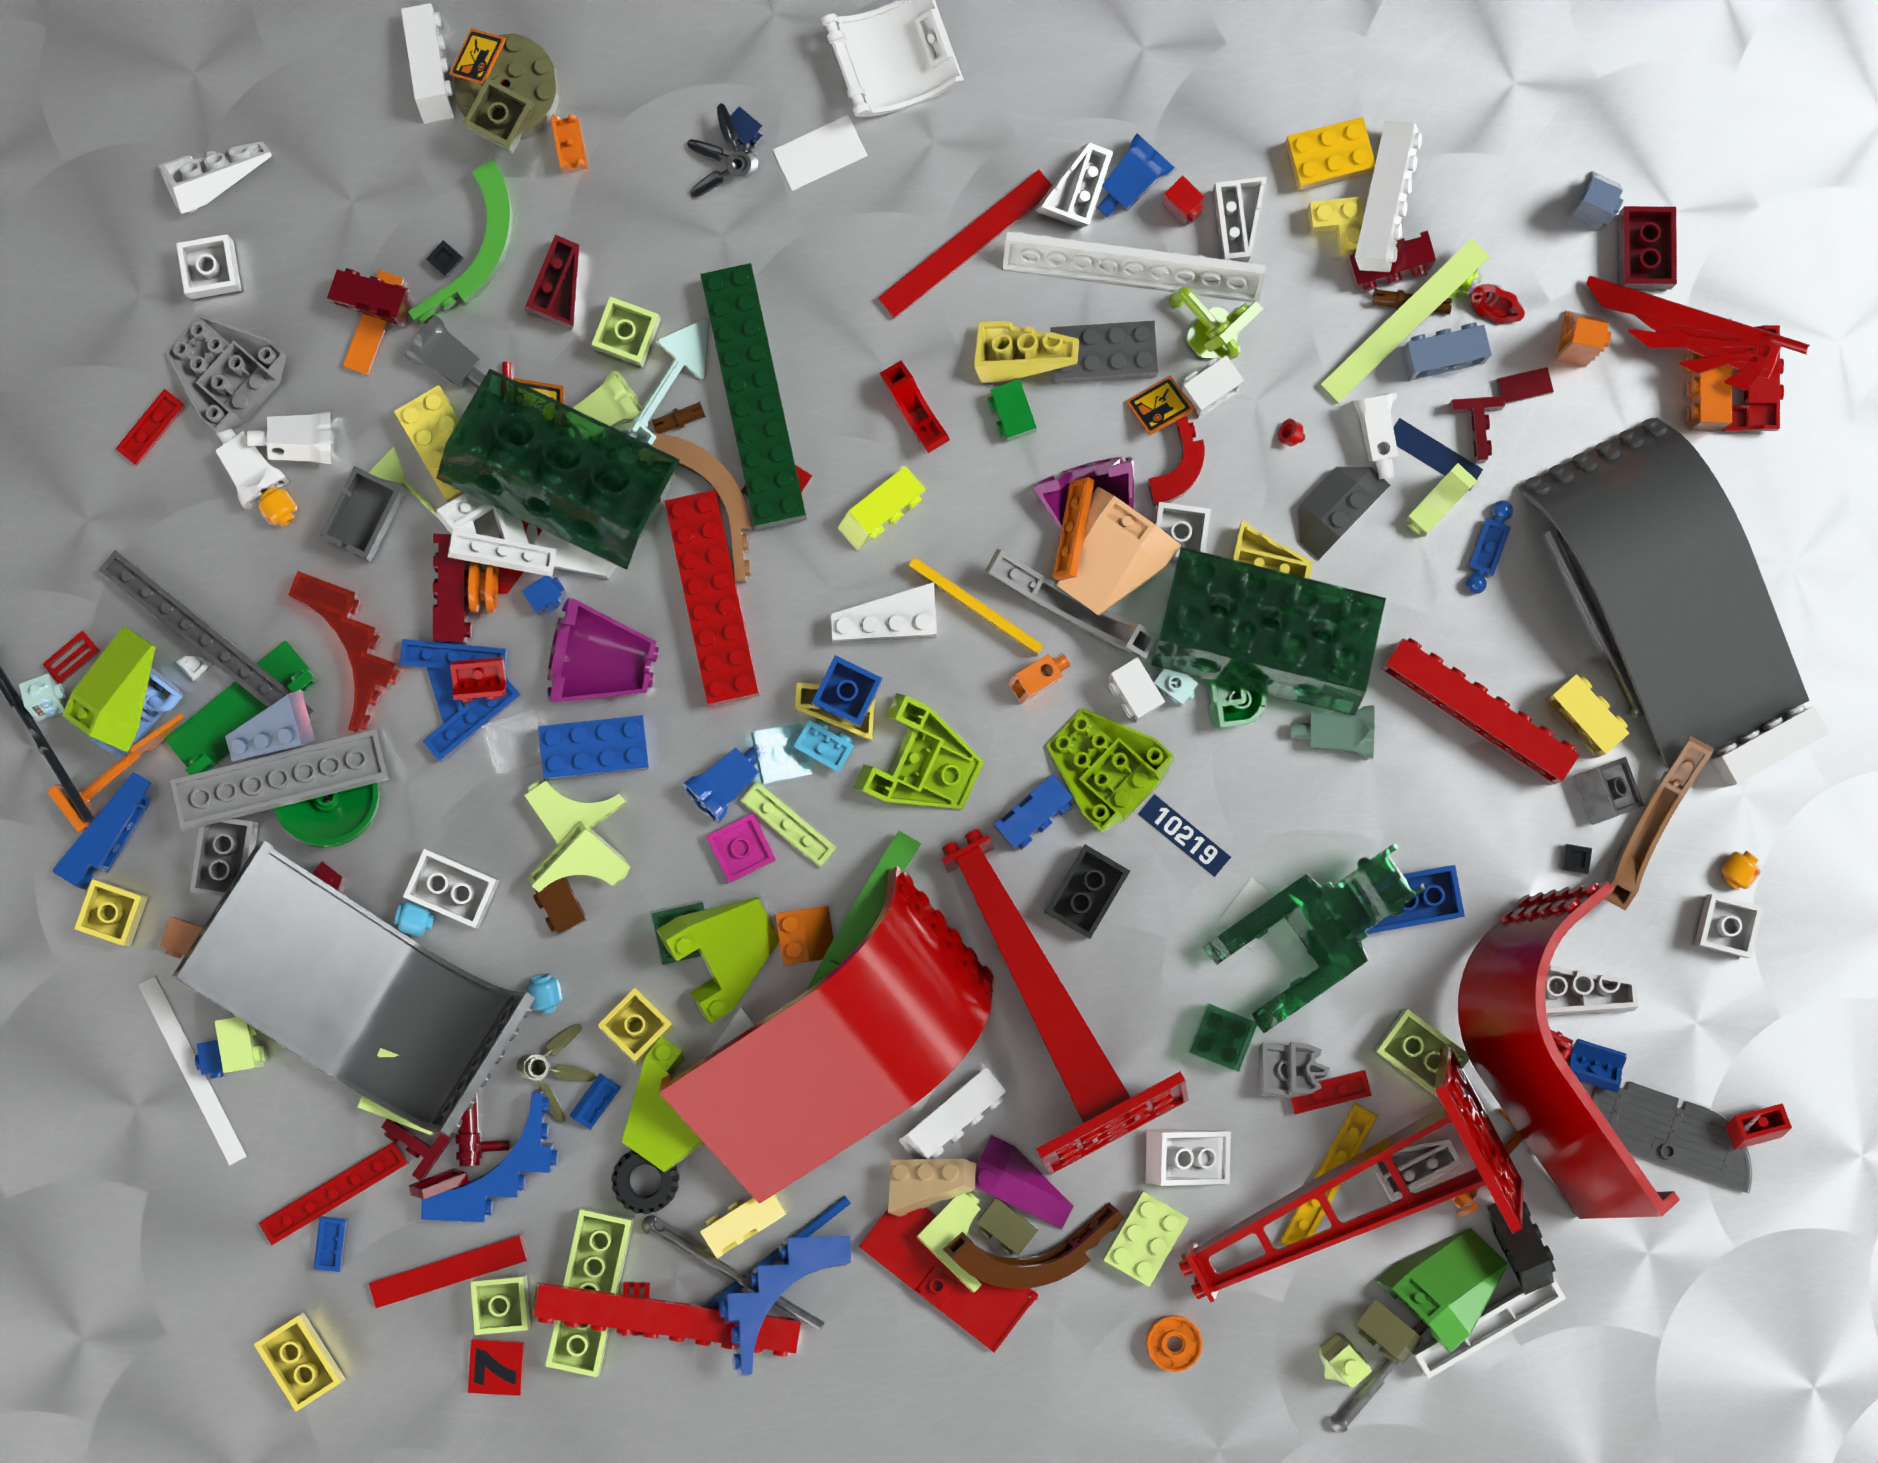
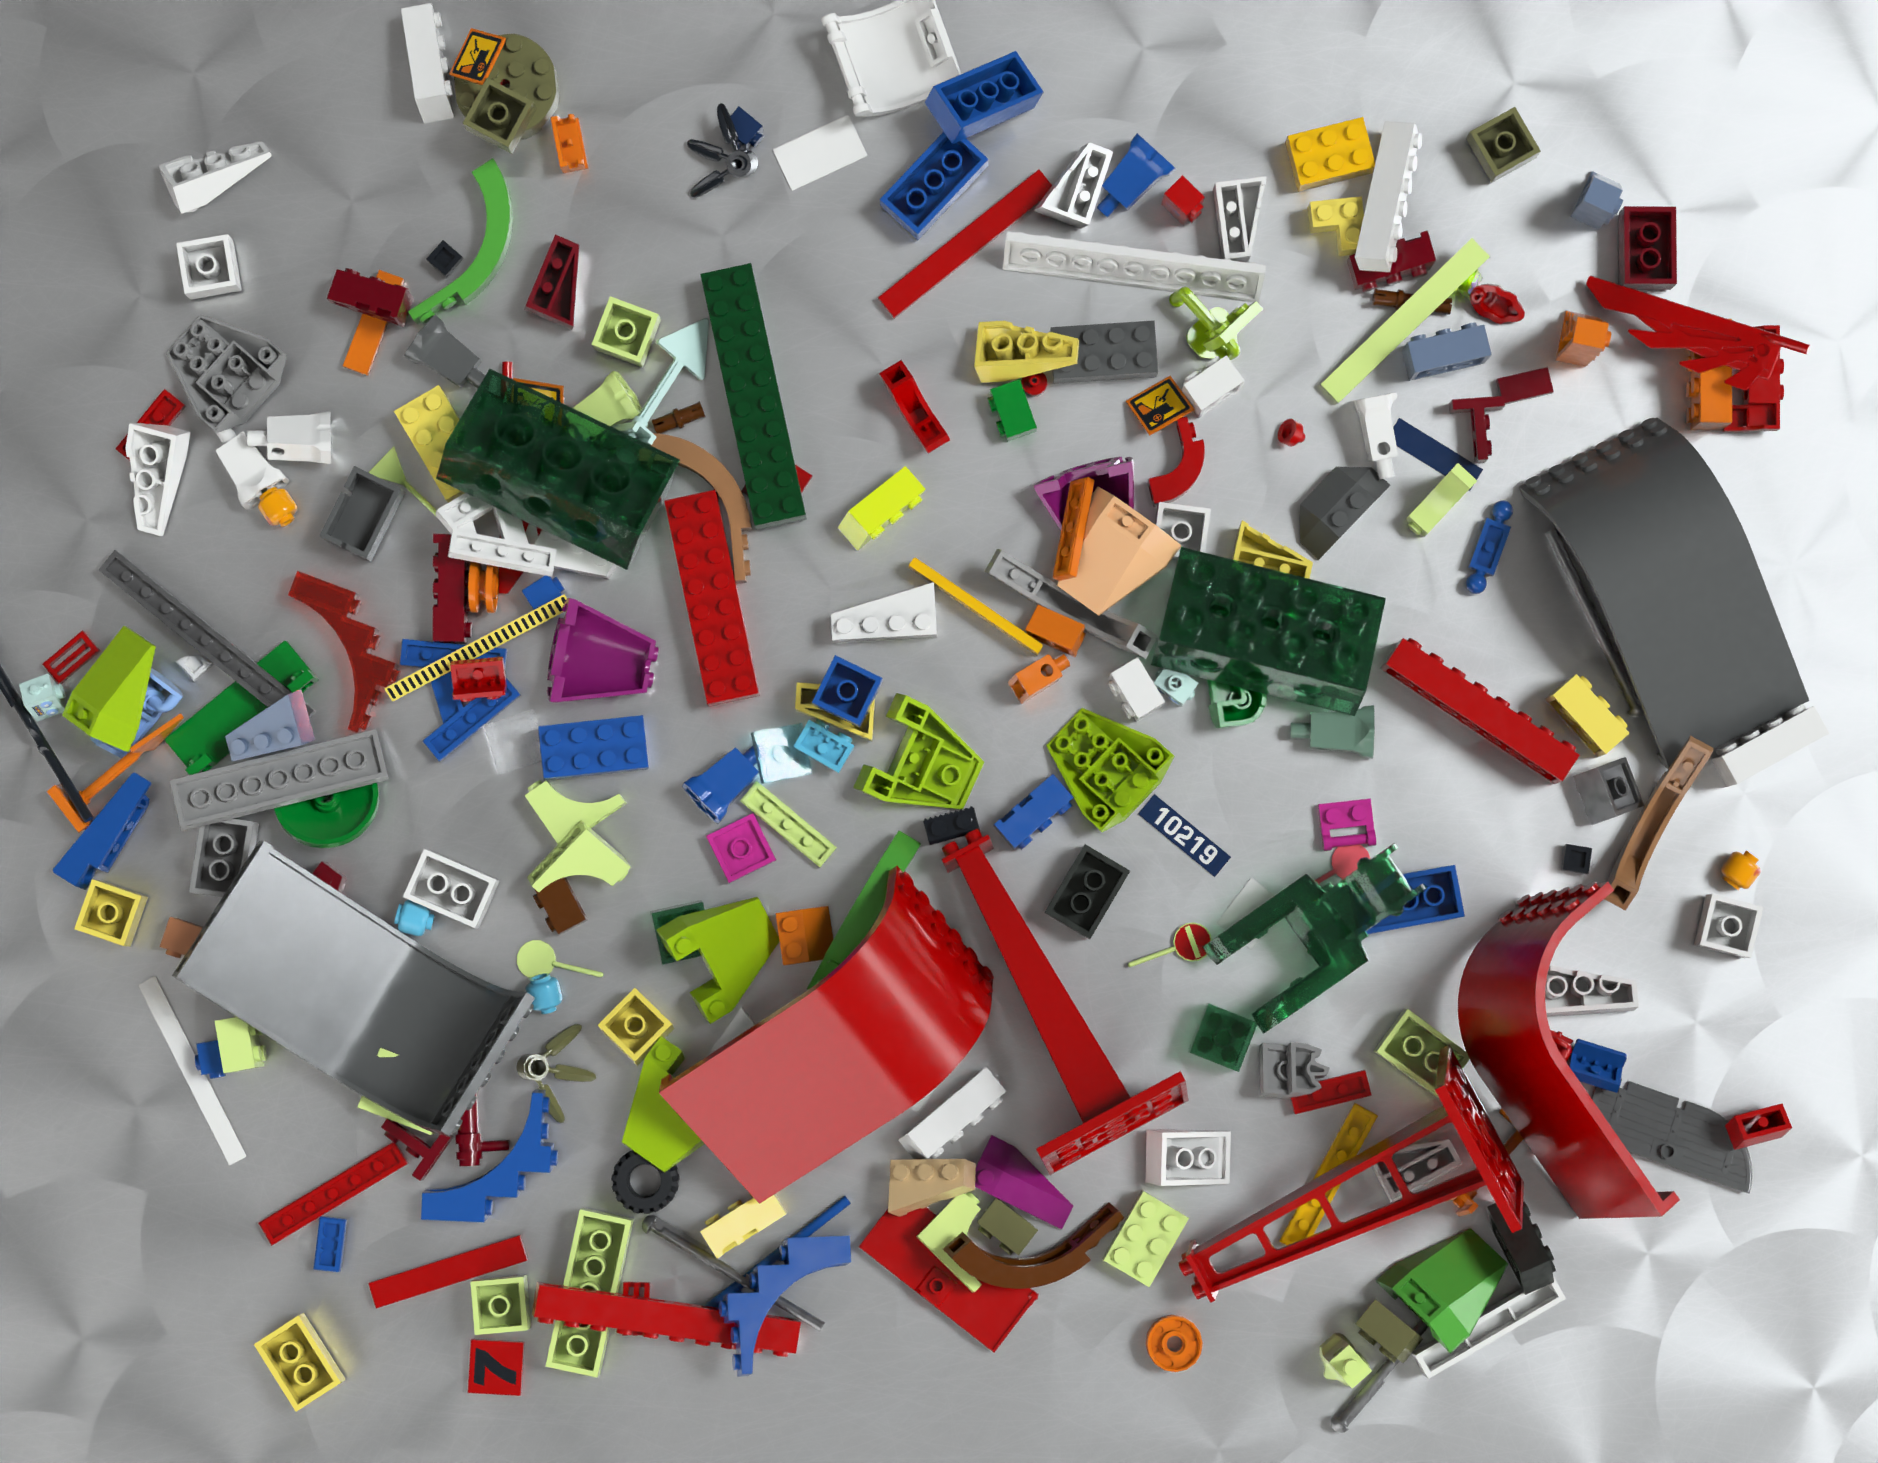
(156, 464): none -> white wedge
(438, 1183): dark red tile -> none
(476, 648): none -> light yellow sticker
(539, 958): none -> yellowish green piece
(595, 1101): blue plate -> none
(933, 184): none -> blue brick
(950, 826): none -> black brick
(983, 97): none -> blue brick
(1037, 388): none -> red tile
(1056, 630): none -> orange hinge
(1187, 943): none -> piece
(1345, 861): none -> coral piece
(1346, 815): none -> dark pink plate
(1503, 144): none -> olive brick

